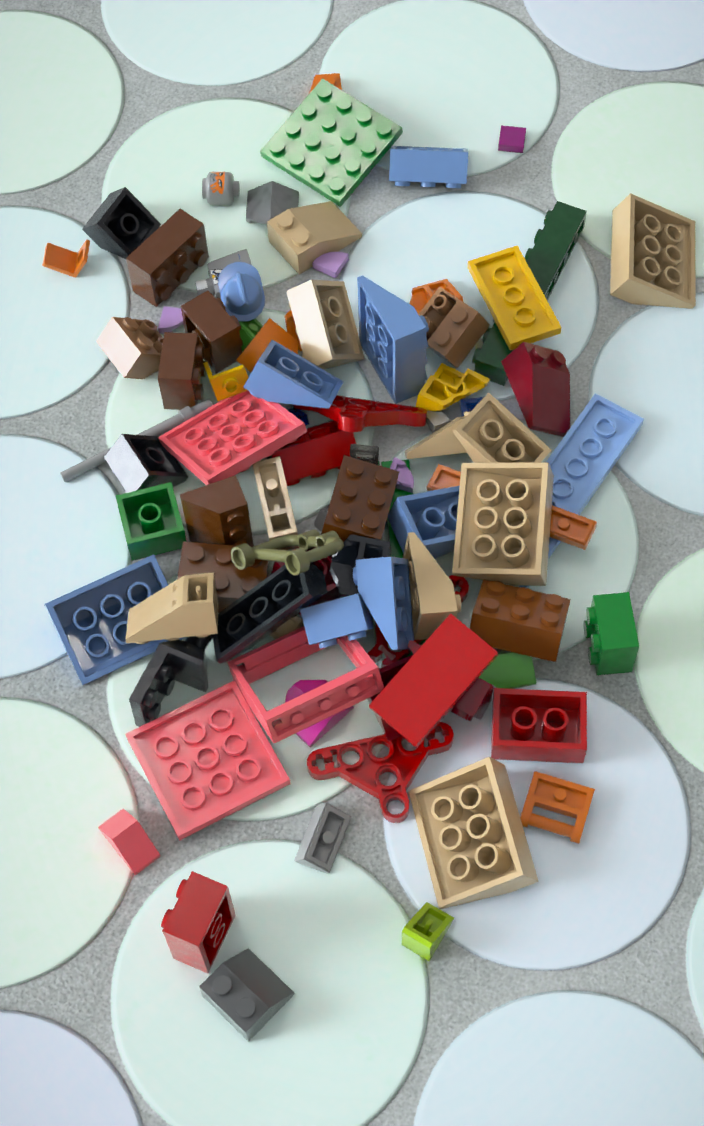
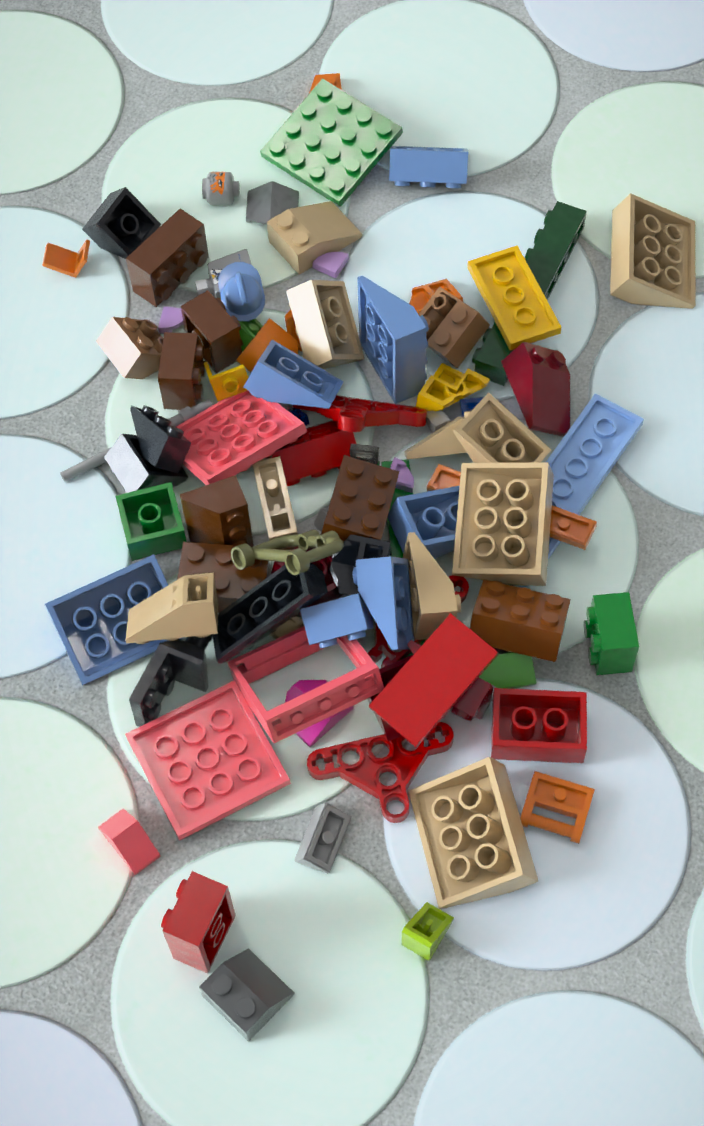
(158, 440): none -> black slope
(512, 139): magenta tile -> none

